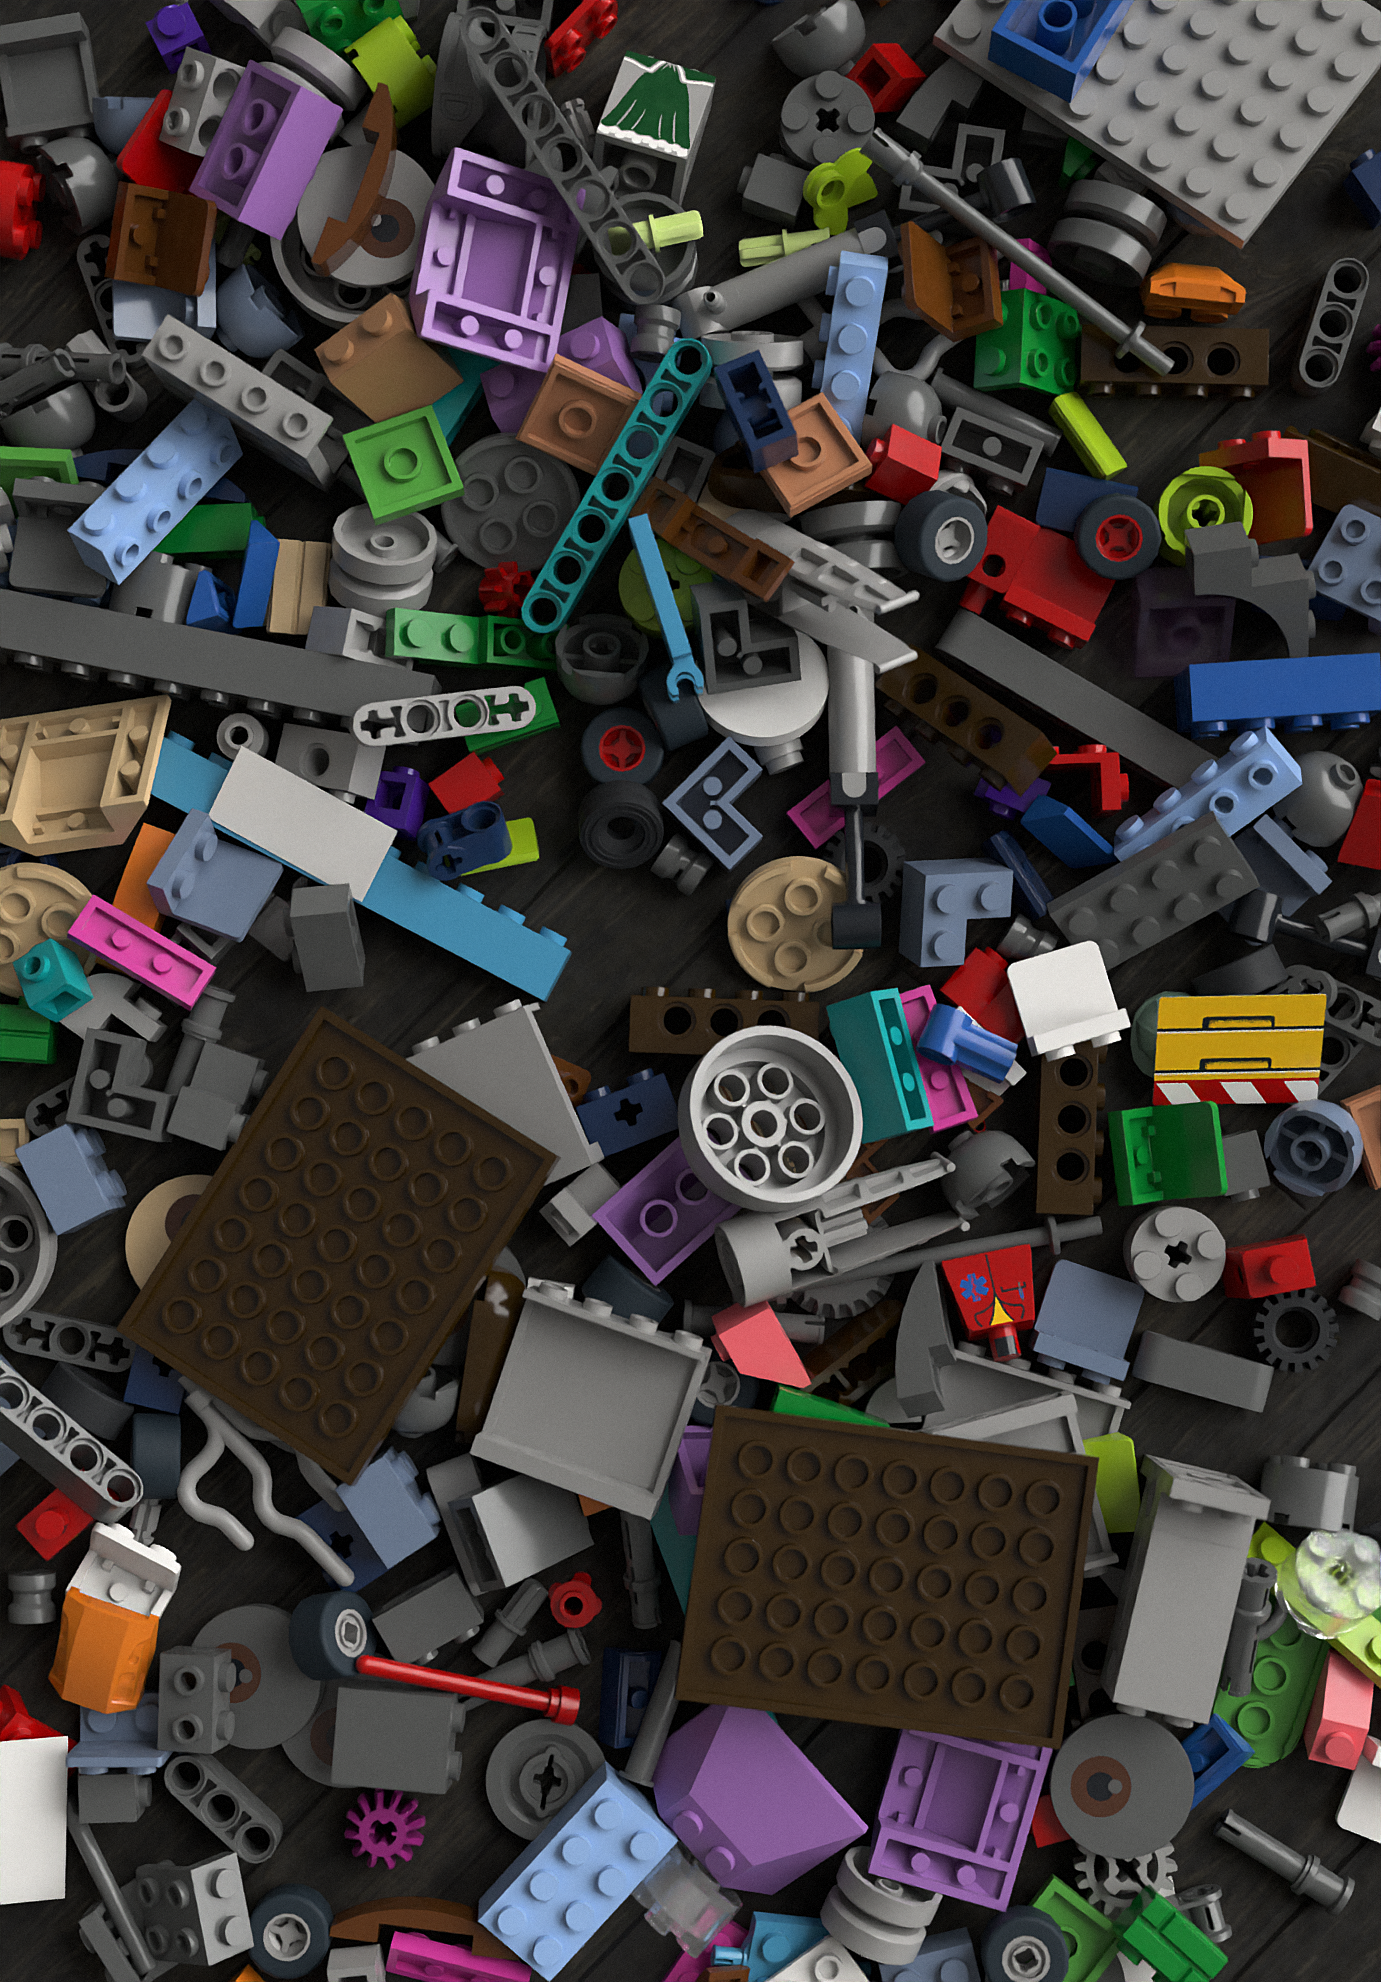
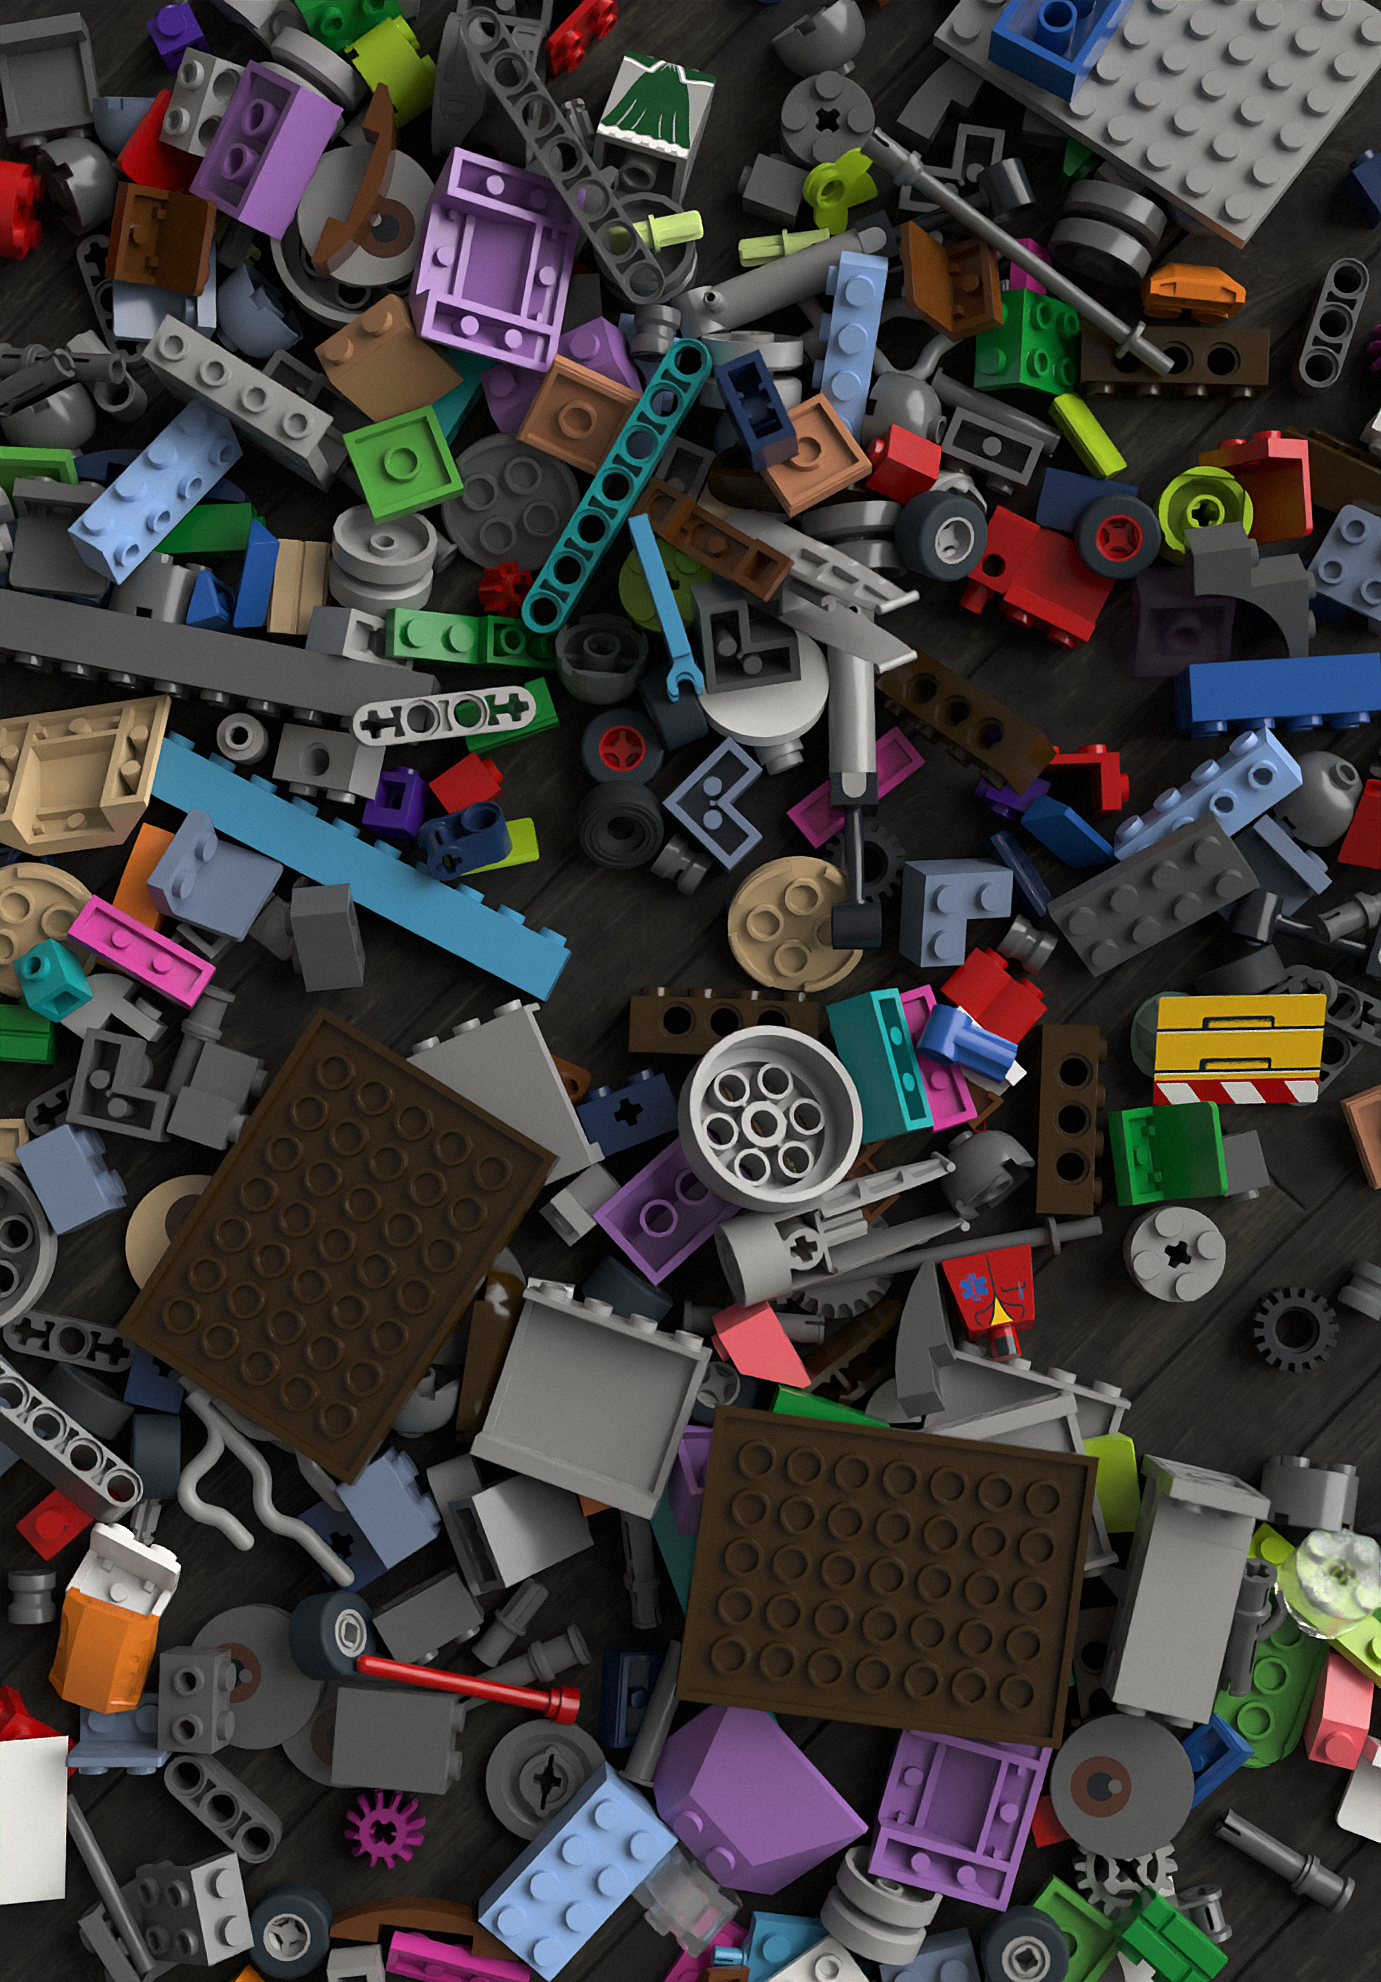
(113, 1796): dark grey brick -> none
(301, 823): white sticker -> none
(578, 1587): red brick -> none
(887, 76): red brick -> none
(1066, 1000): white bracket -> none
(1069, 700): dark grey beam -> none
(1086, 1321): sand blue bracket -> none
(1203, 1371): dark grey beam -> none
(1268, 1267): red torso -> none
(1314, 1147): sand blue cylinder -> none

